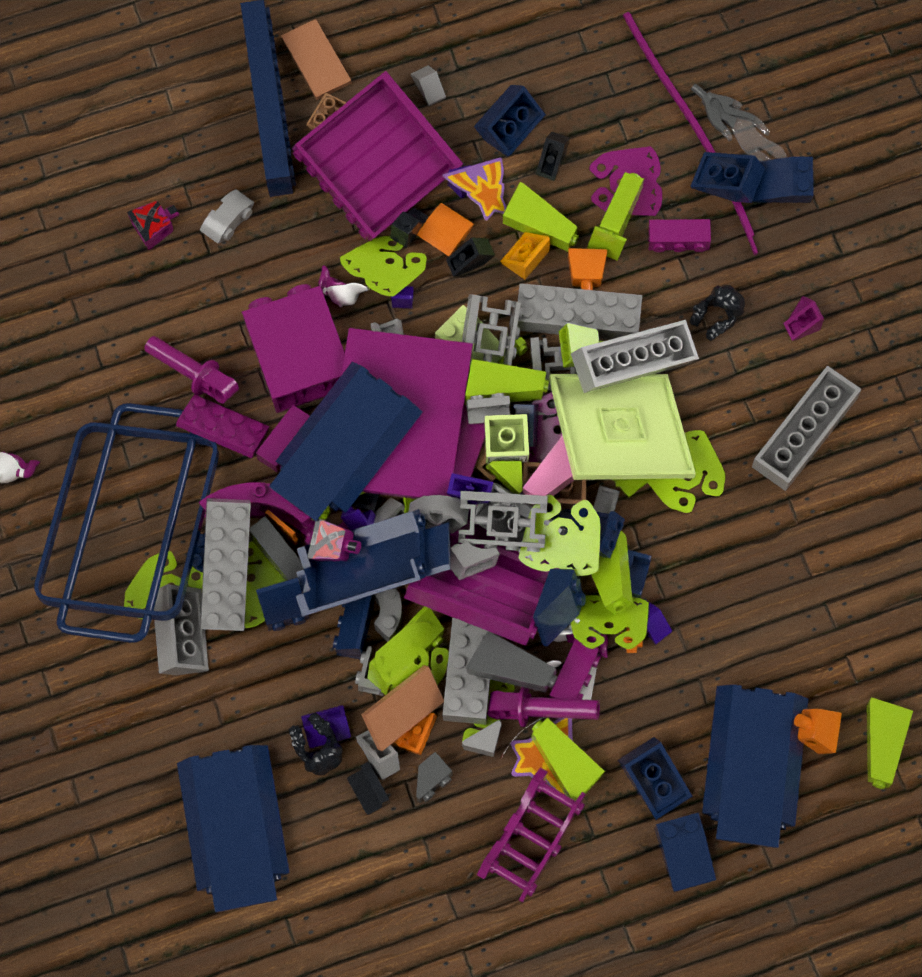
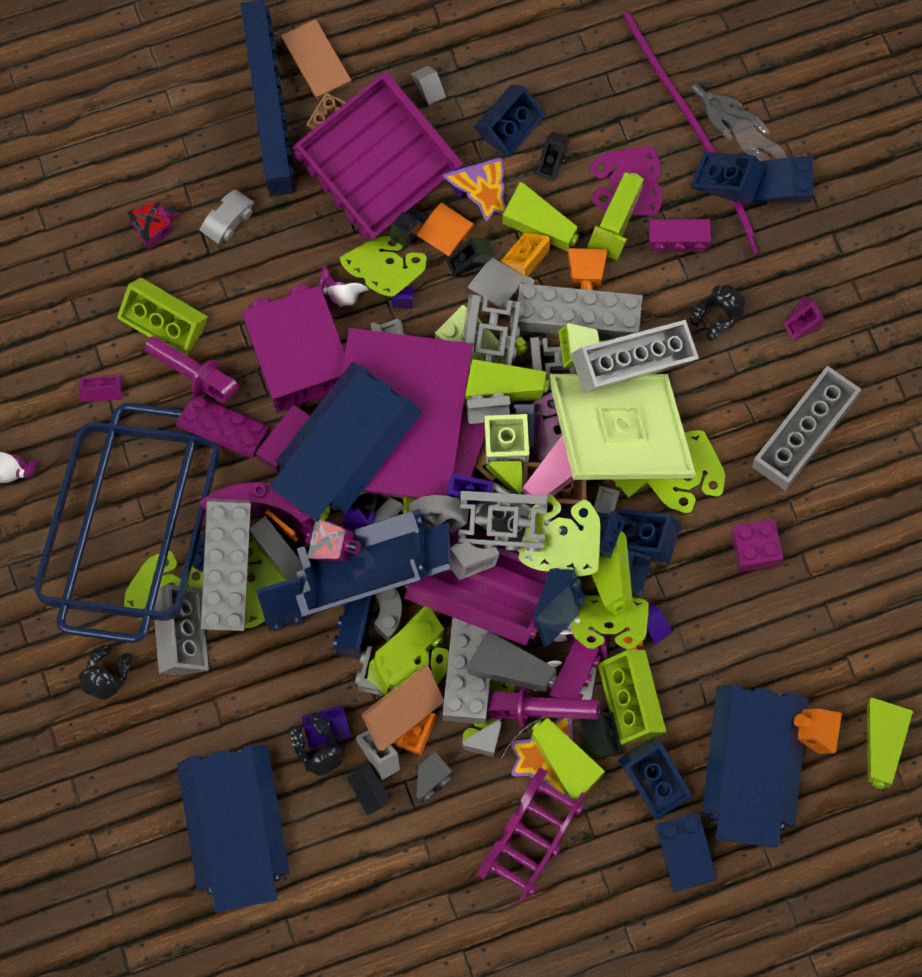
(98, 680): none -> black hair
(100, 388): none -> magenta slope
(161, 315): none -> lime slope
(498, 282): none -> light grey flag
(602, 736): none -> black panel
(632, 696): none -> lime slope
(650, 533): none -> dark blue slope
(756, 545): none -> magenta brick

